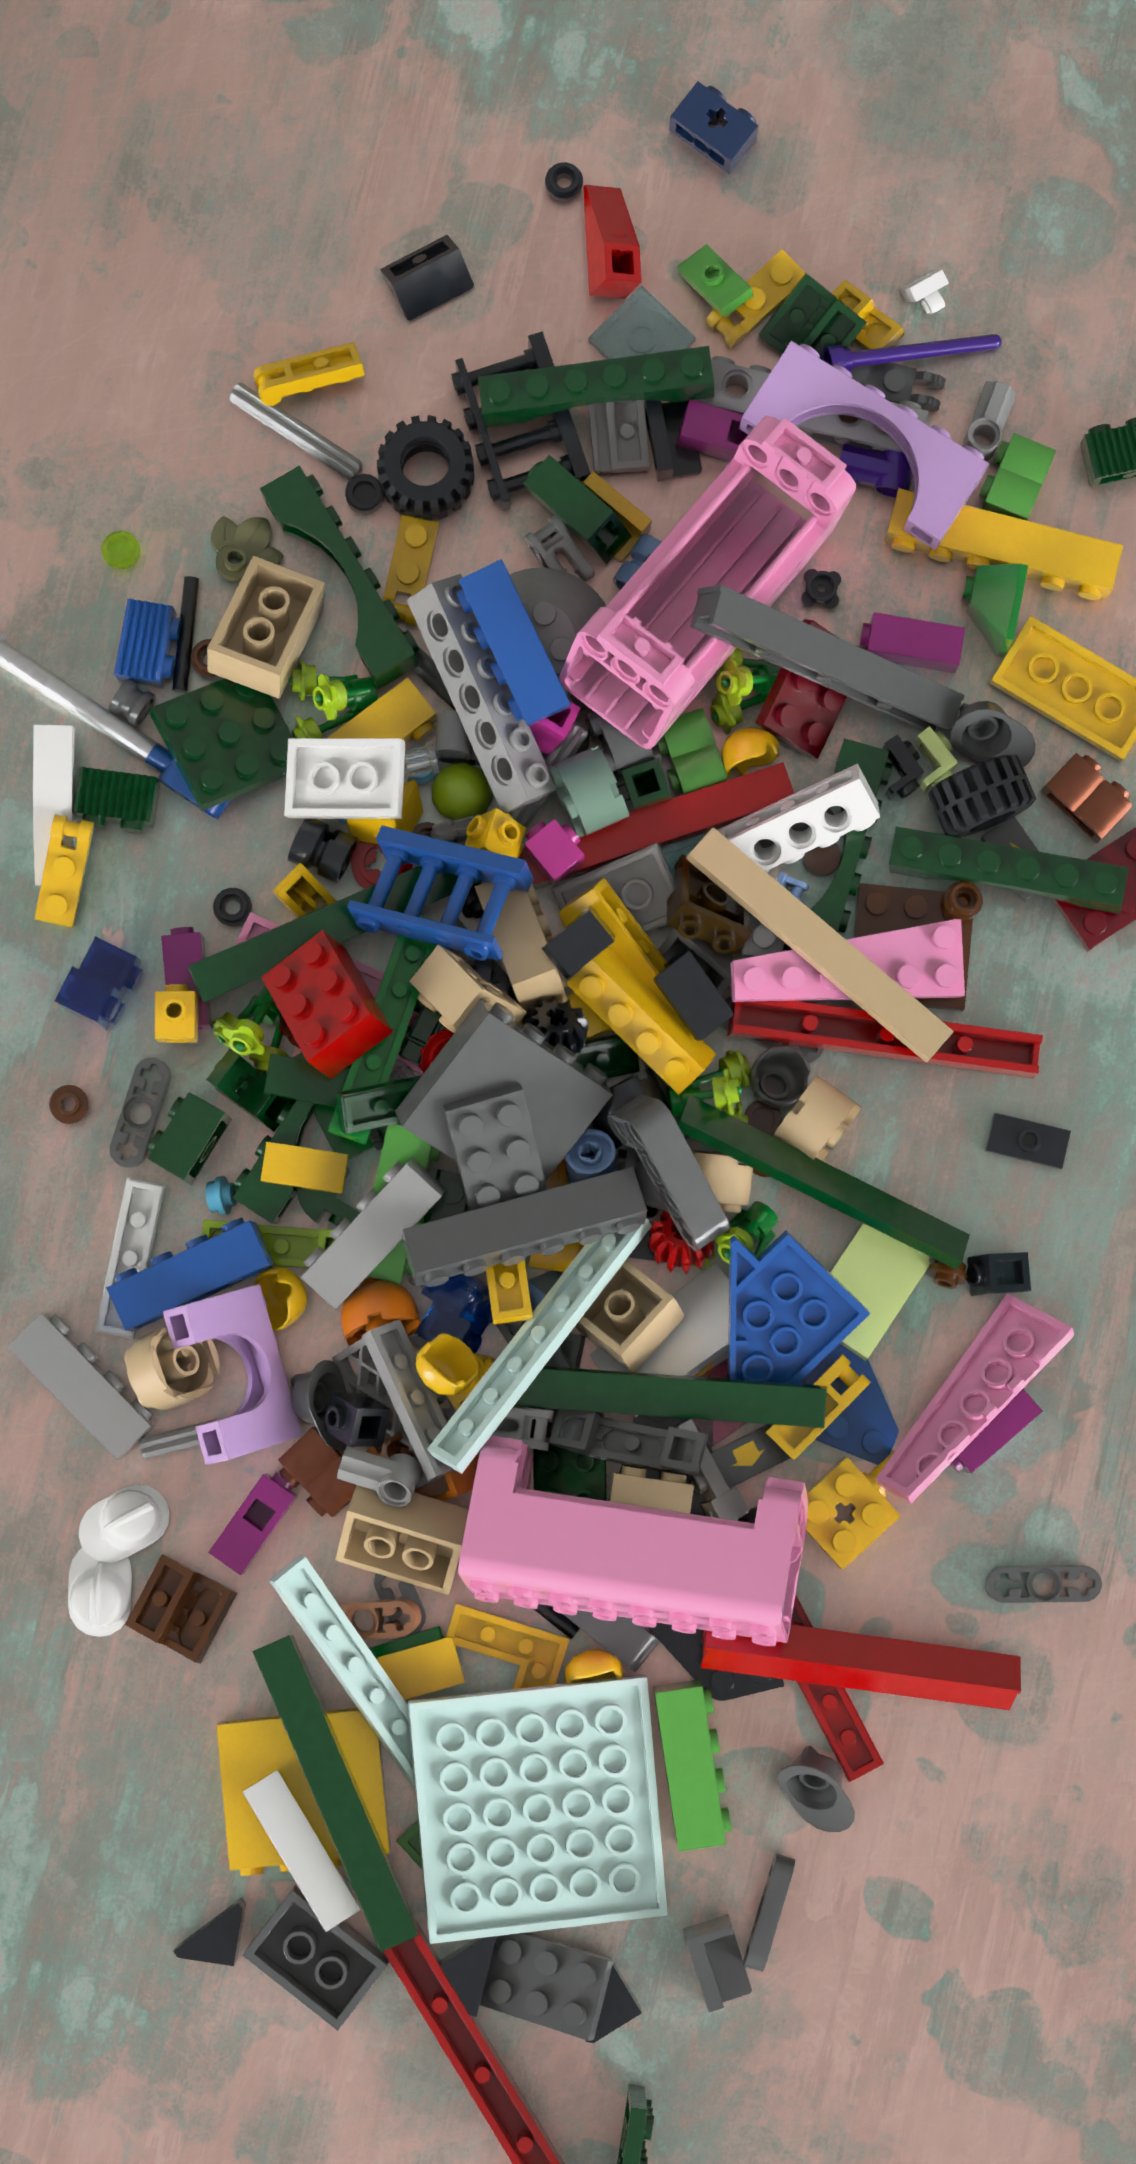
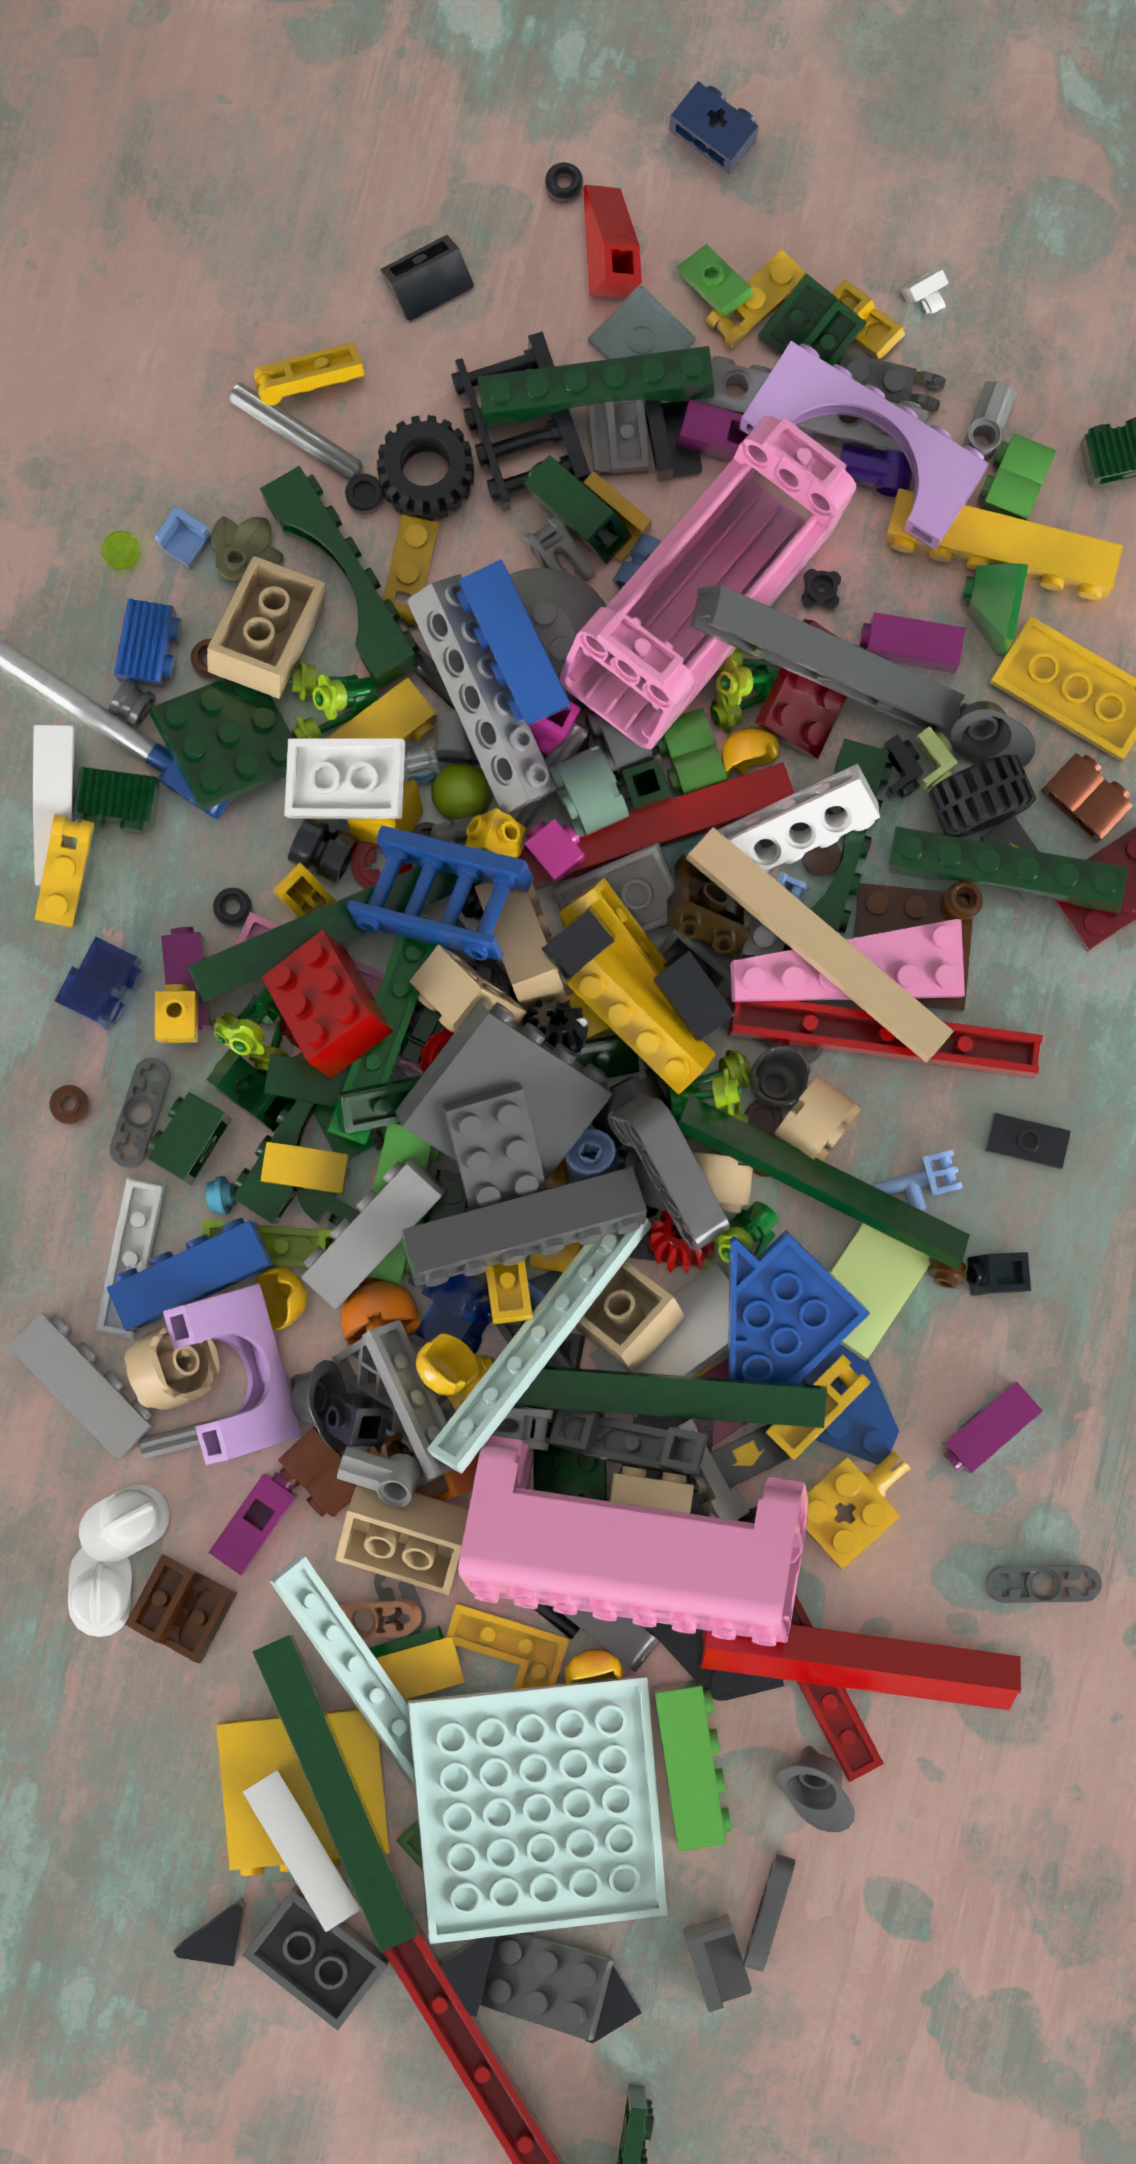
(182, 537): none -> medium blue panel
(186, 634): black bar -> none
(850, 359): dark purple piece -> none
(912, 1182): none -> light blue arm
(988, 1376): bright pink wing -> none

